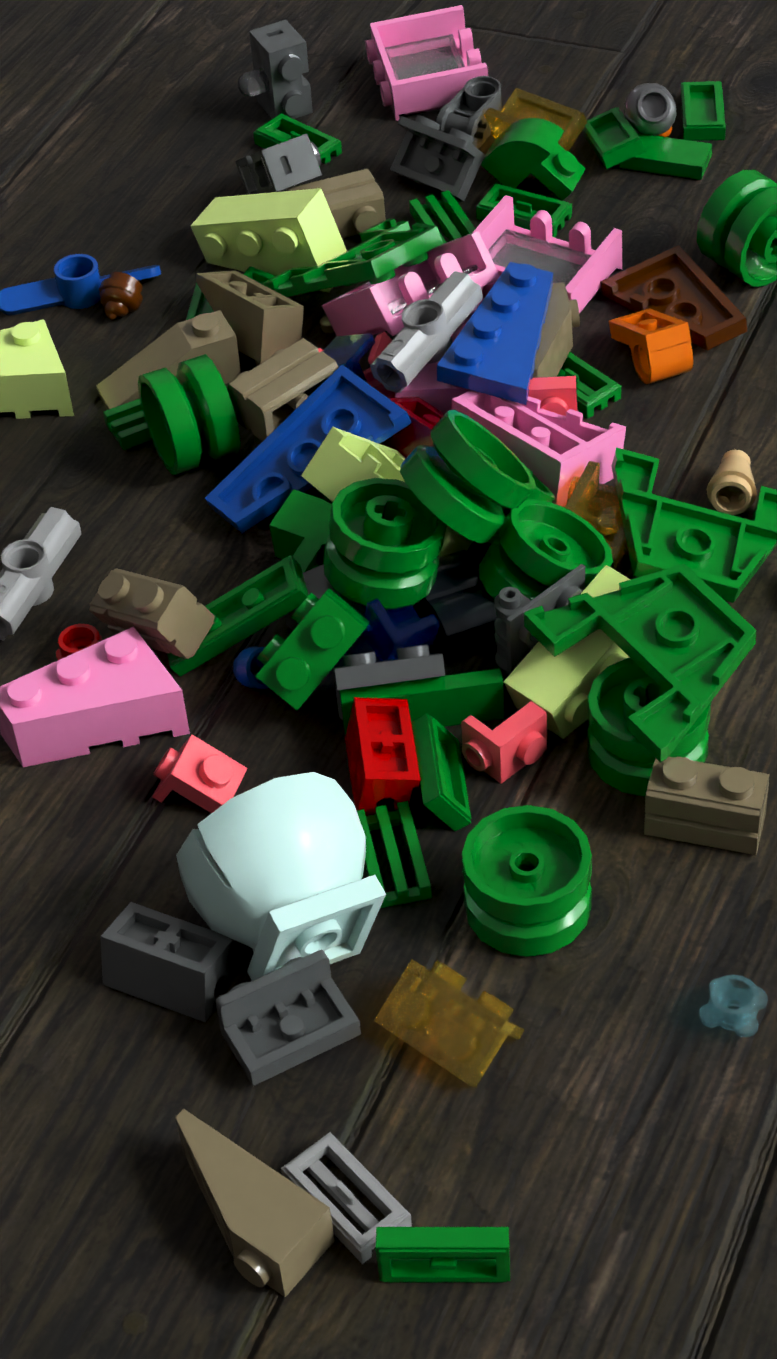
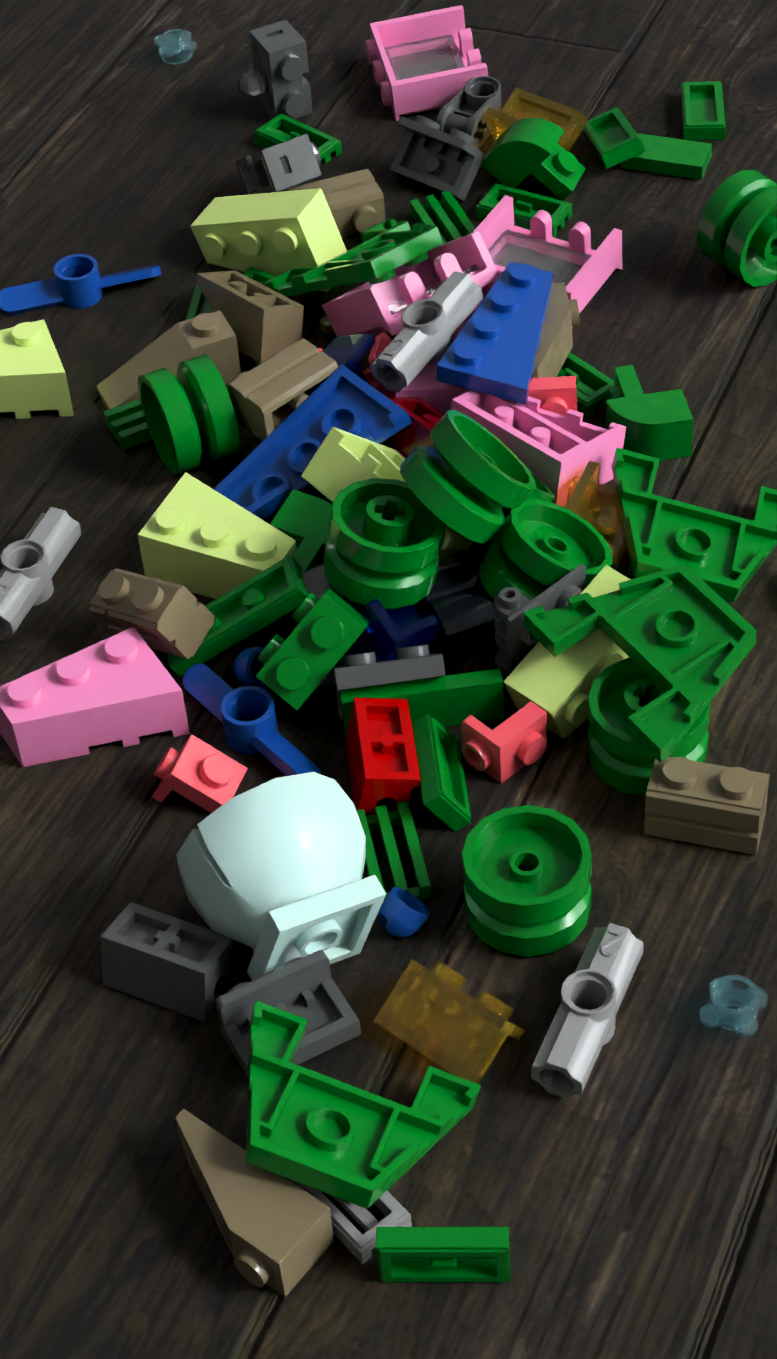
(76, 638): red plate -> none
(120, 295): reddish brown plate -> none
(175, 46): none -> clear light blue plate
(208, 541): none -> yellowish green wedge
(245, 703): none -> blue piece
(333, 1131): none -> green wing
(402, 913): none -> blue hinge
(578, 1033): none -> light grey piece
(651, 109): flat silver animal -> none
(654, 422): none -> green brick
(657, 343): orange plate -> none
(681, 290): reddish brown wing -> none
(732, 485): tan cone -> none

